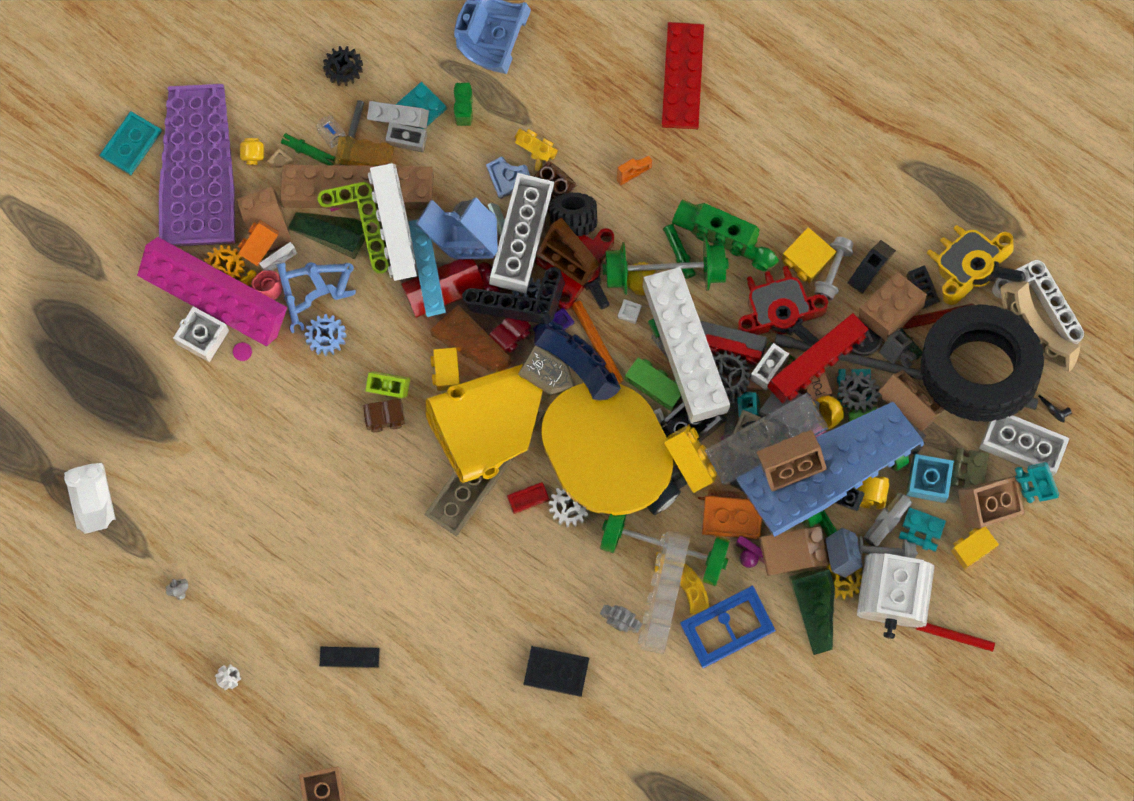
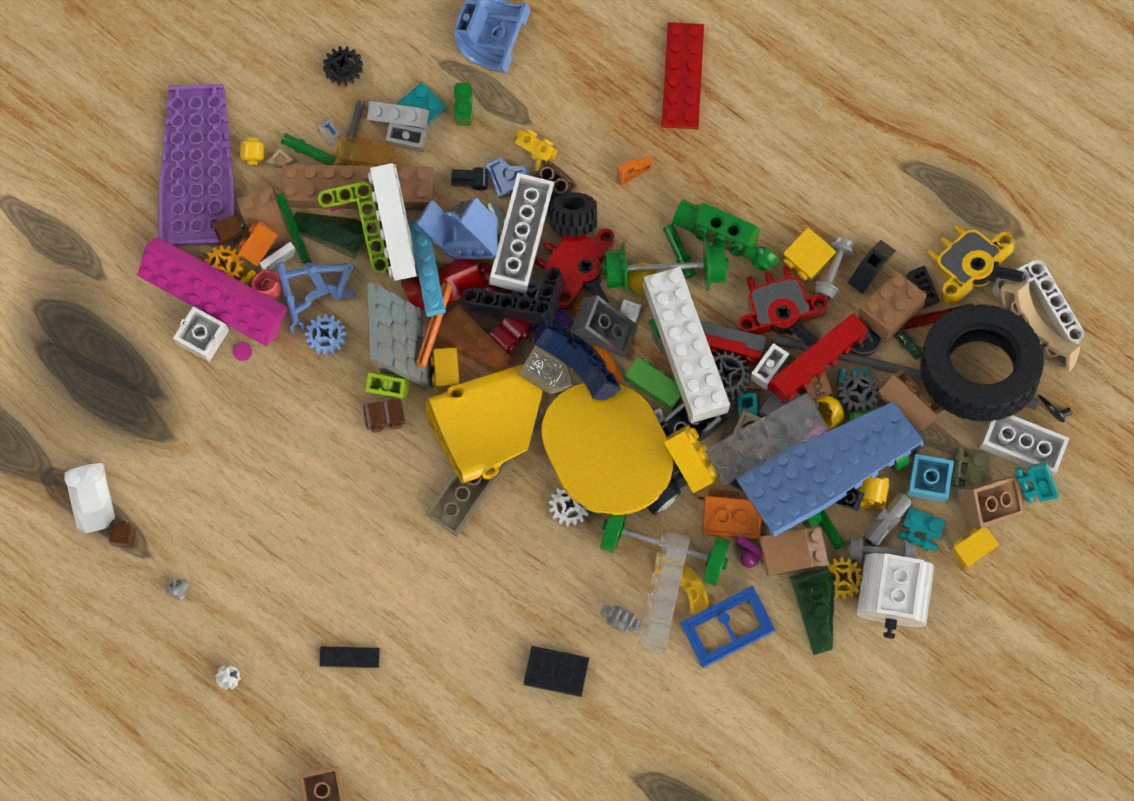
(122, 534): none -> reddish brown brick
(130, 143): teal tile -> none
(228, 229): none -> reddish brown brick
(298, 241): none -> green piece
(397, 335): none -> light grey piece
(432, 330): none -> orange axle
(475, 178): none -> black piece
(528, 497): red tile -> none
(568, 253): reddish brown wedge -> none
(603, 326): none -> dark grey slope
(791, 460): medium nougat brick -> none
(843, 552): sand blue brick -> none
(897, 348): dark grey brick -> none
(957, 636): red piece -> none

